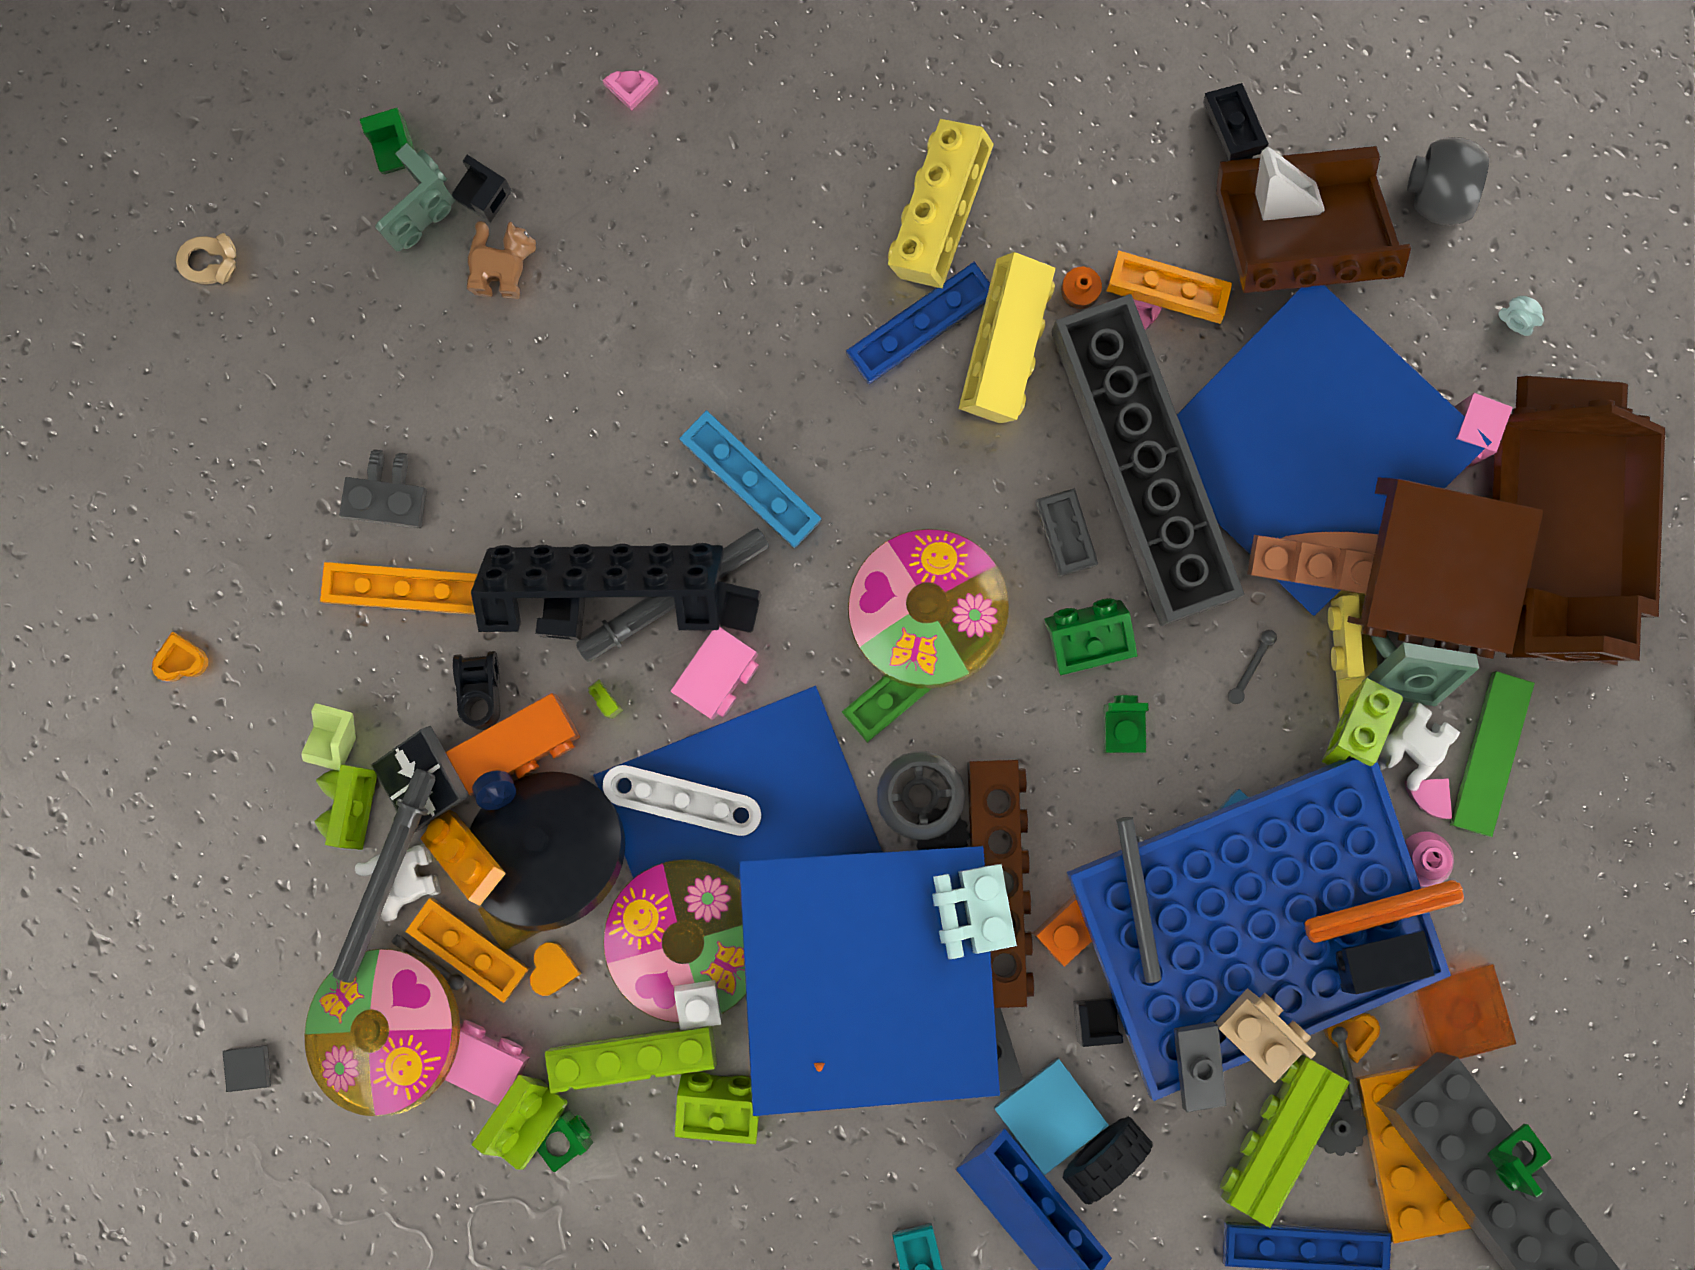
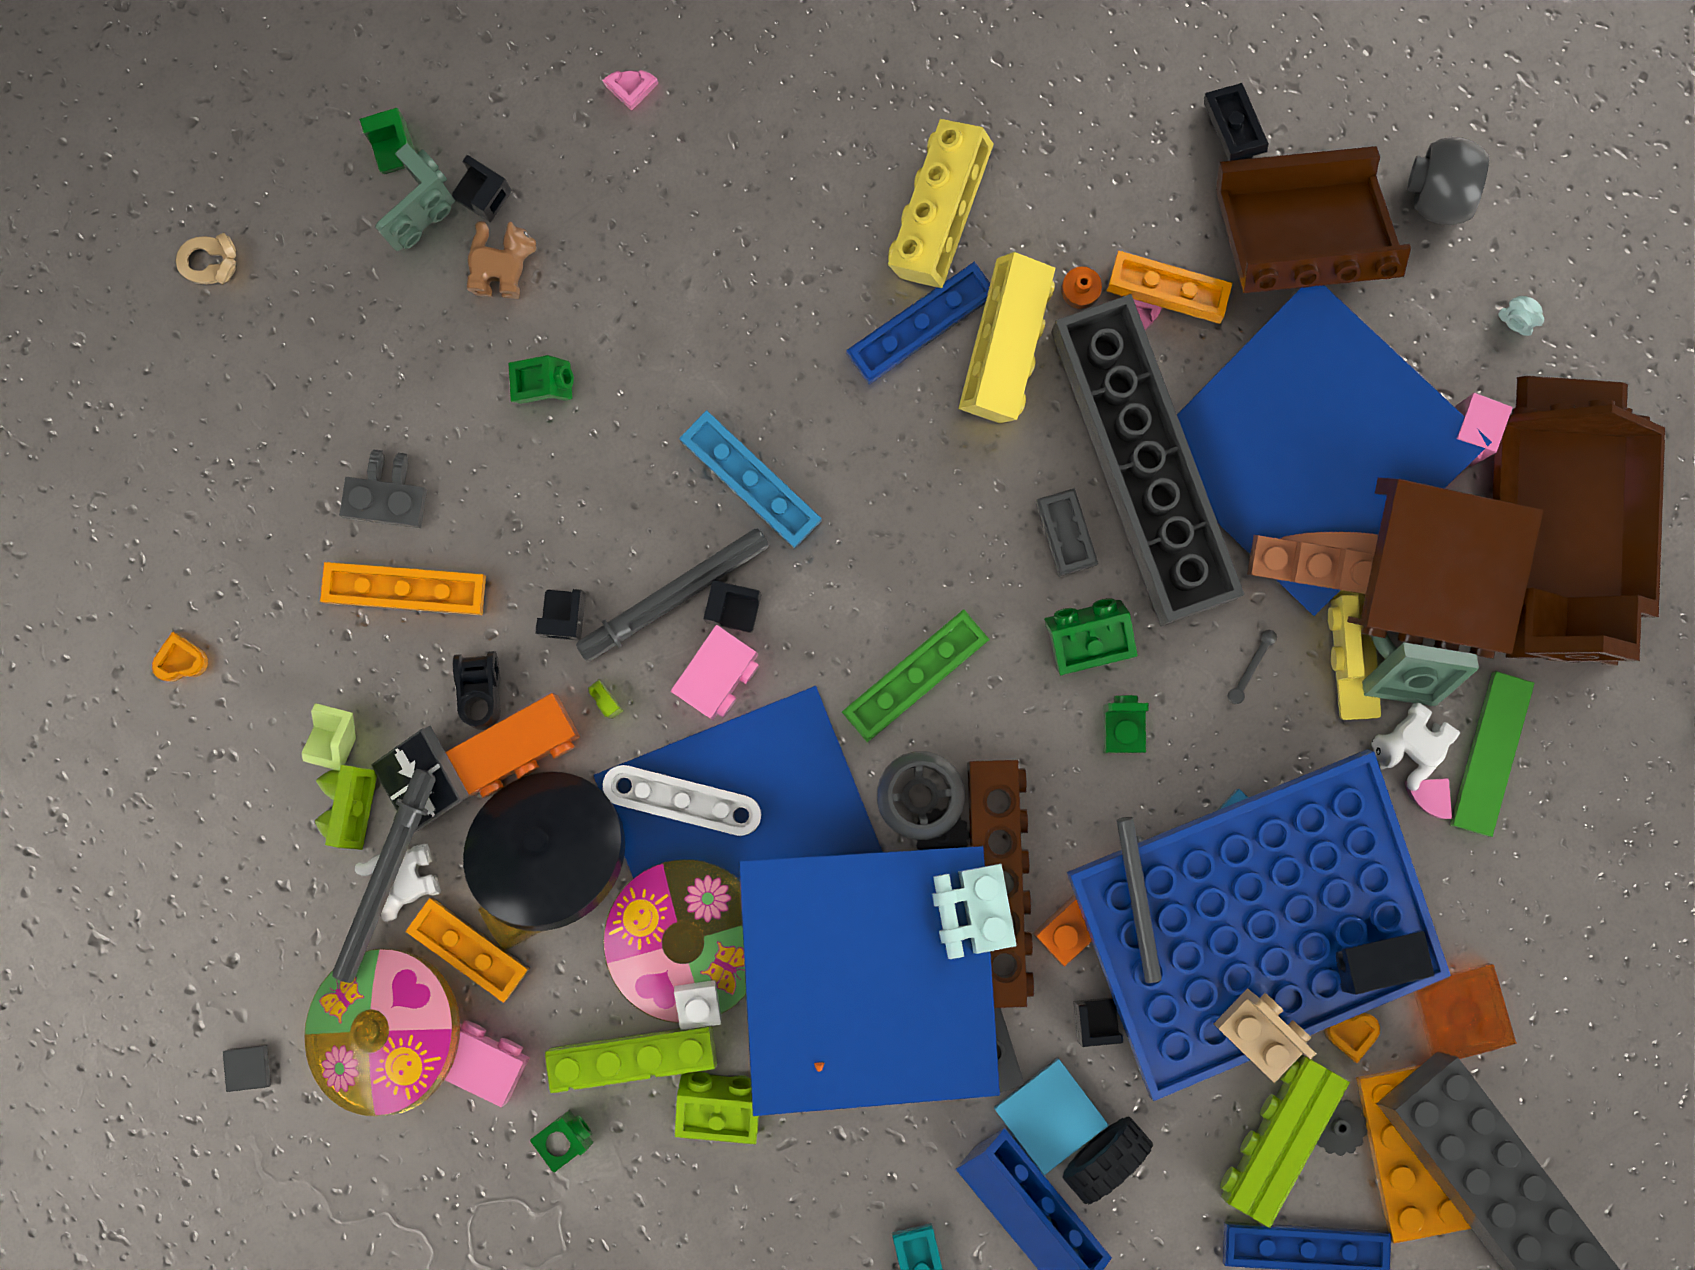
(455, 981): dark grey hinge -> none
(462, 856): light orange plate -> none
(494, 790): dark blue tile -> none
(520, 1122): lime bracket -> none
(540, 379): none -> green bracket
(552, 969): light orange tile -> none
(589, 571): black bracket -> none
(928, 608): dish -> none
(1200, 1066): dark grey plate -> none
(1284, 189): white slope -> none
(1340, 1035): dark grey hinge -> none
(1364, 724): lime bracket -> none
(1384, 911): orange axle -> none
(1421, 850): bright pink cone -> none
(1511, 1169): green bracket -> none

